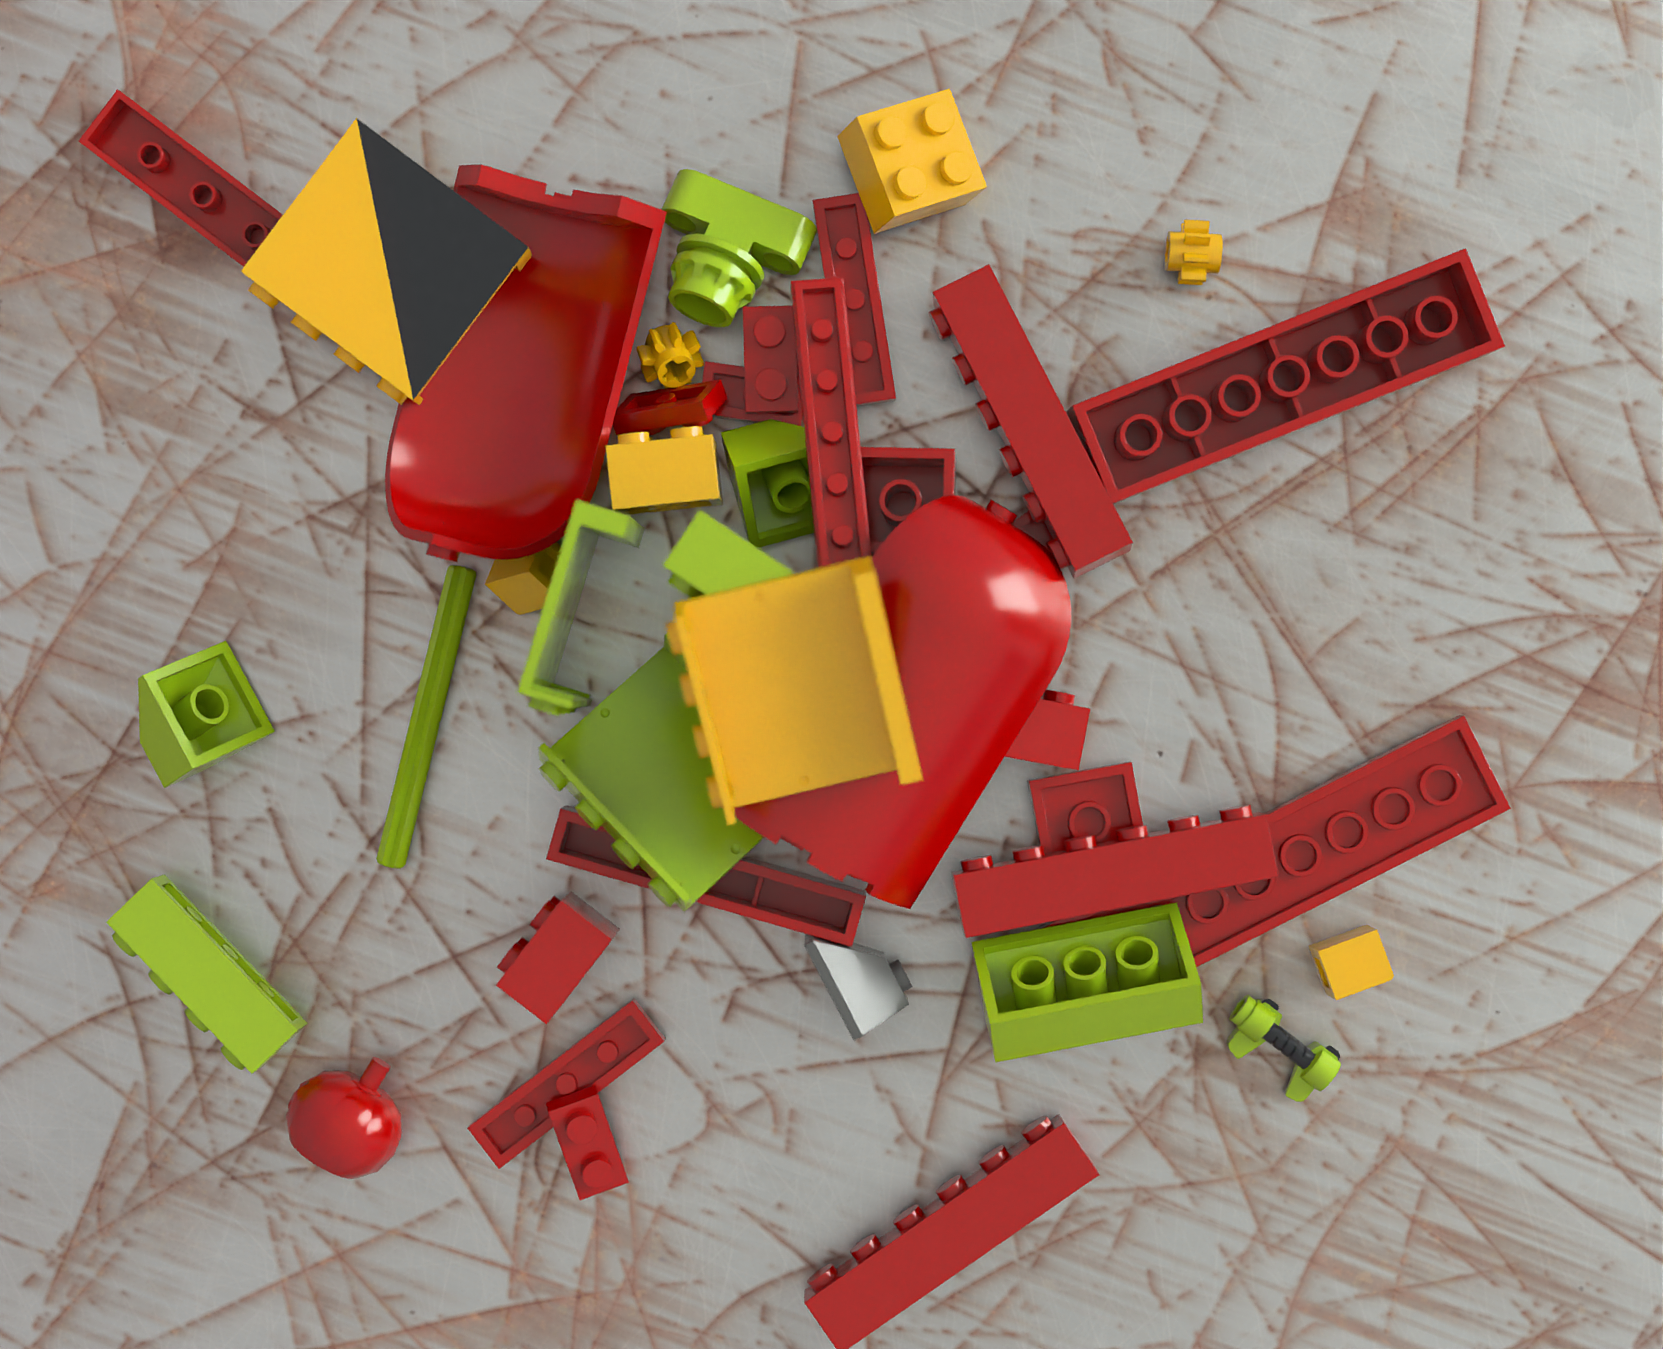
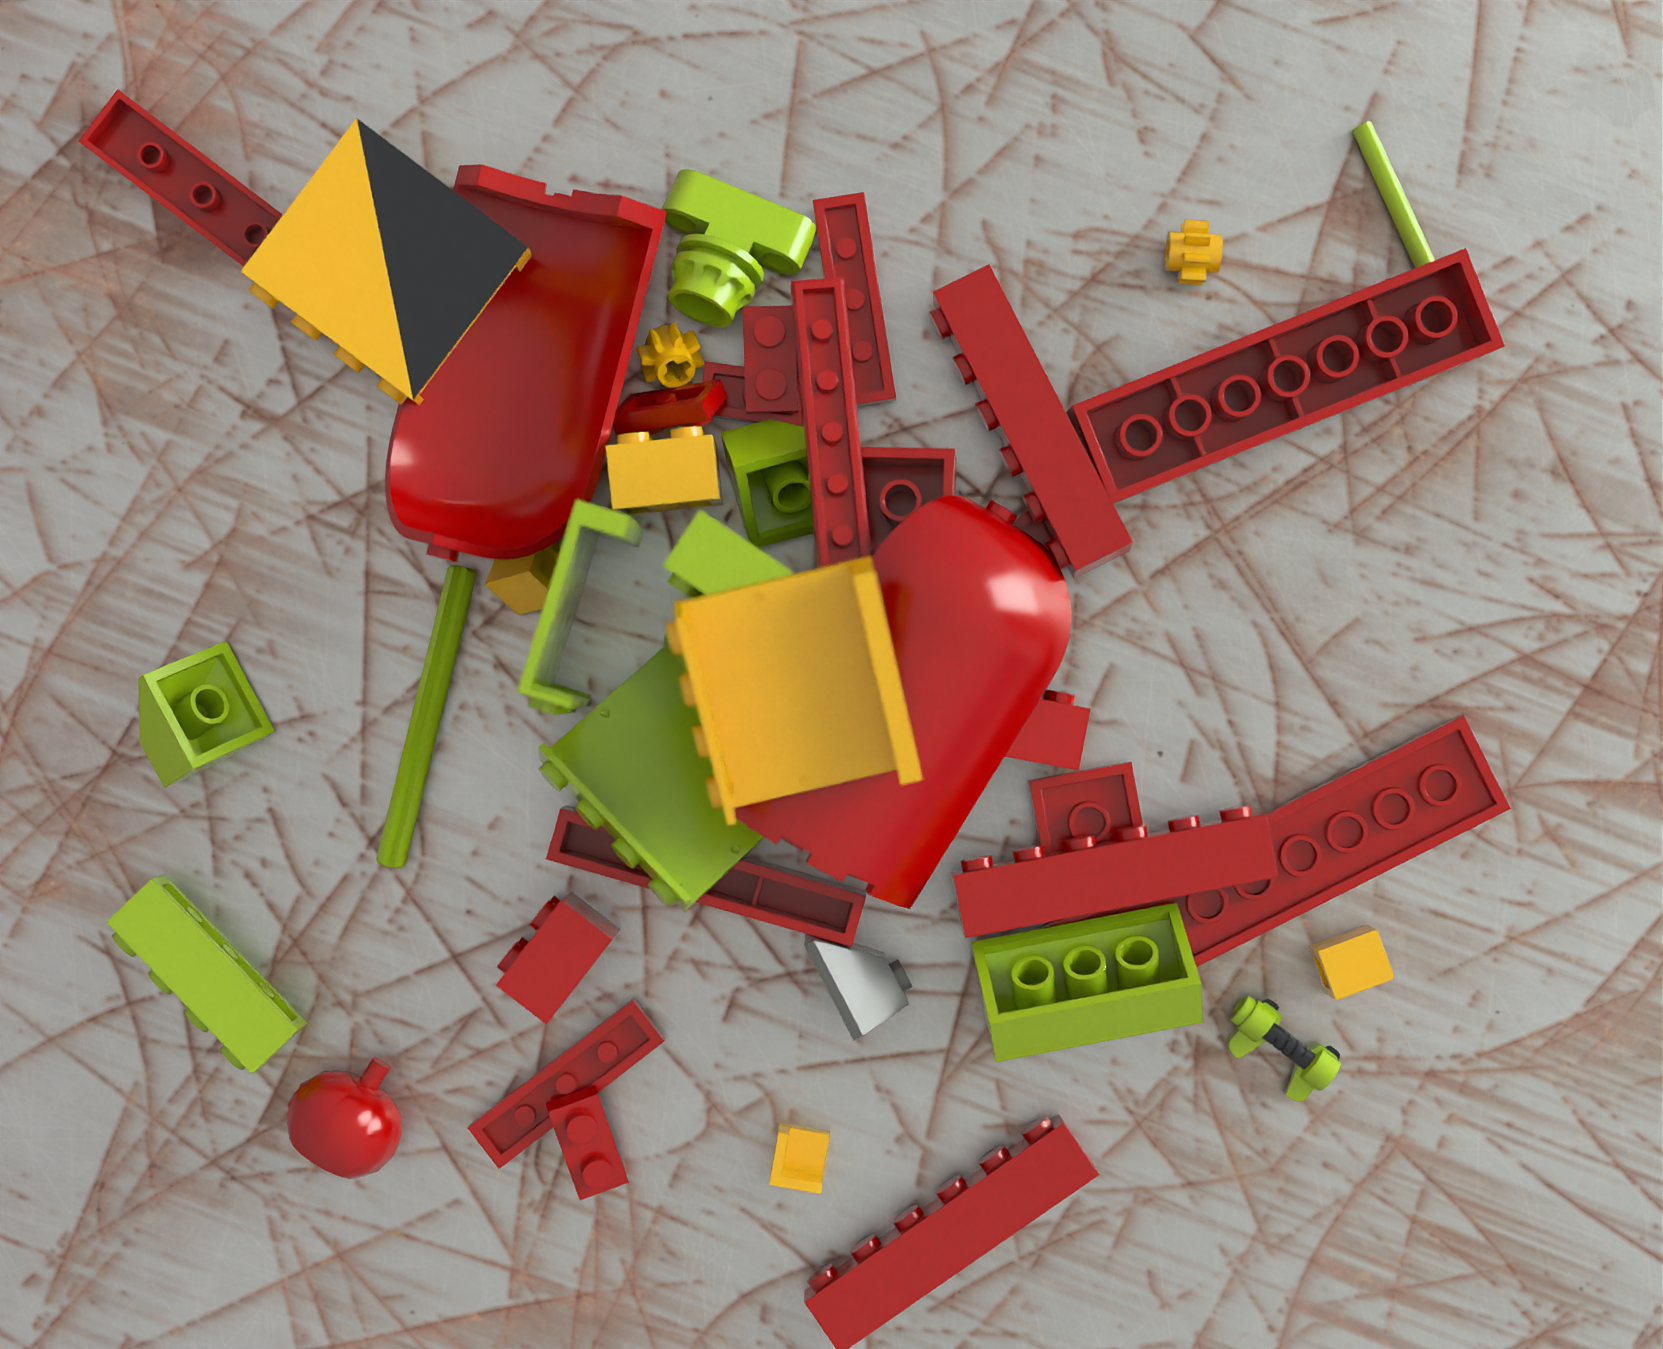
(799, 1158): none -> yellow panel
(911, 160): yellow brick -> none
(1393, 194): none -> lime piece

